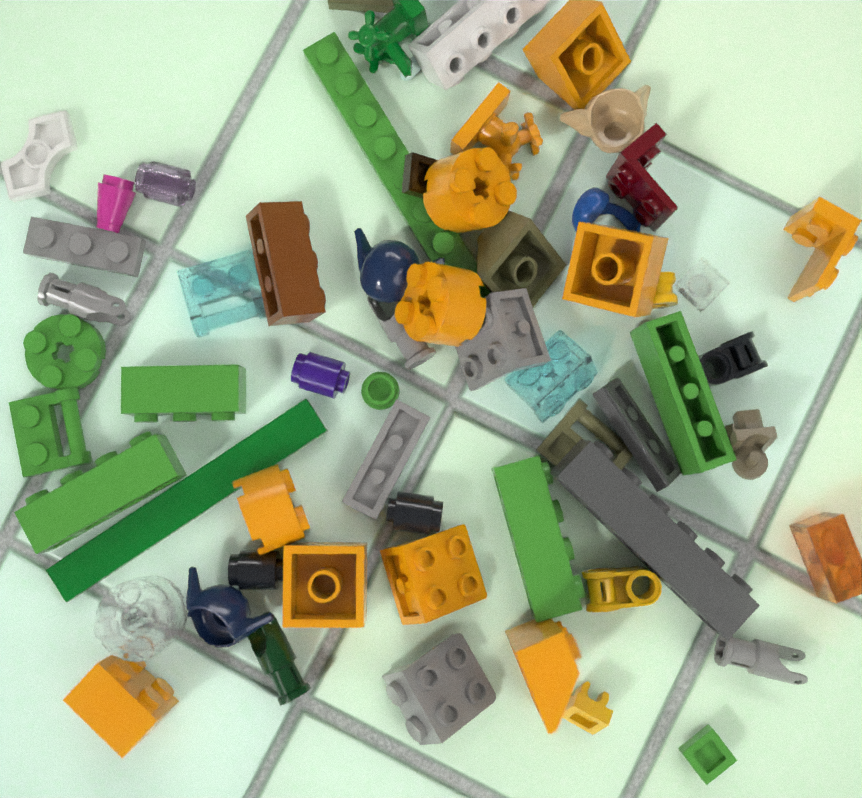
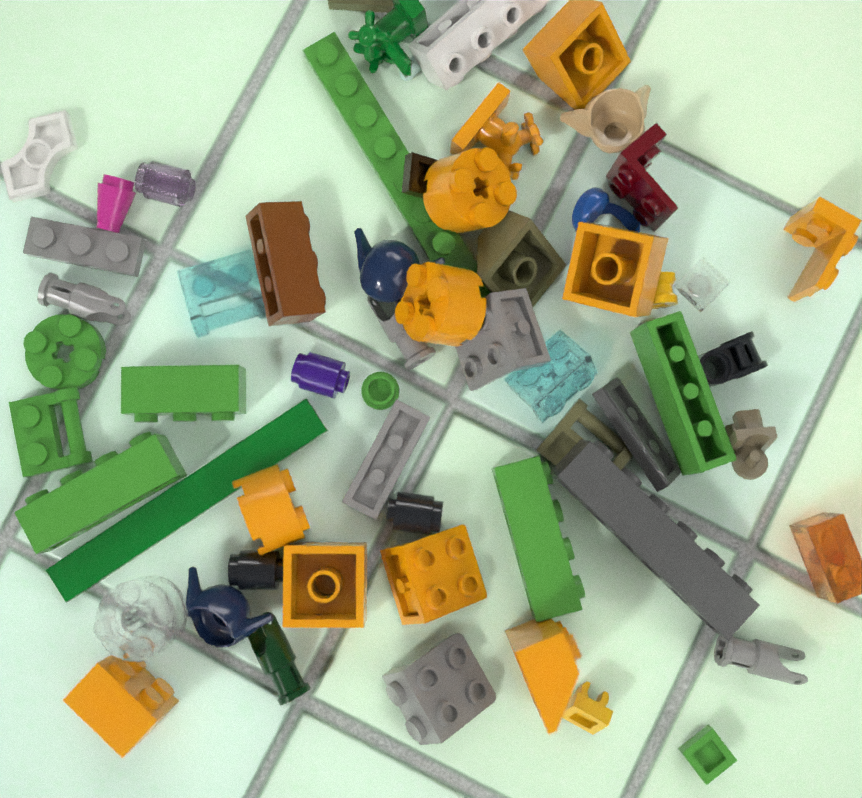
(617, 588): yellow piece -> none

